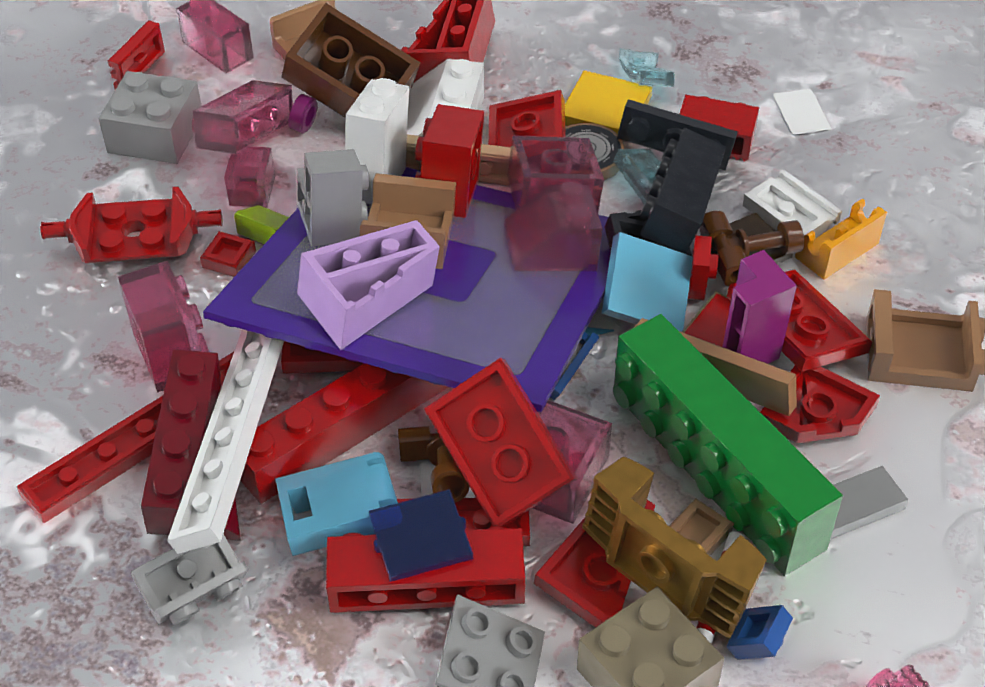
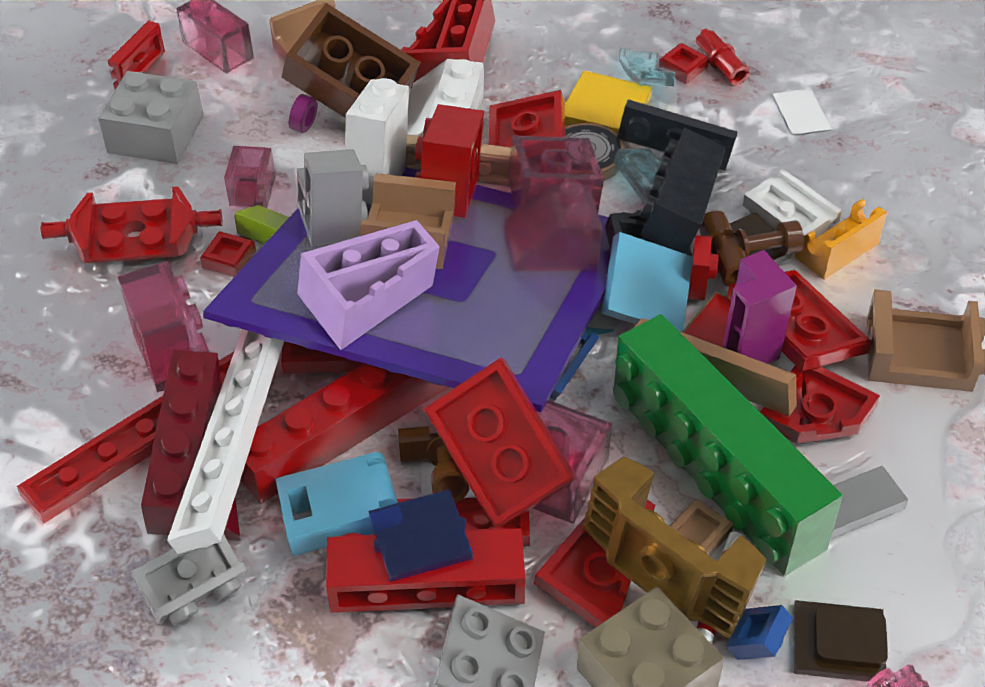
(242, 116): clear pink brick -> none
(684, 62): none -> red tile
(722, 56): none -> red axle
(727, 115): red brick -> none
(839, 640): none -> dark brown piece

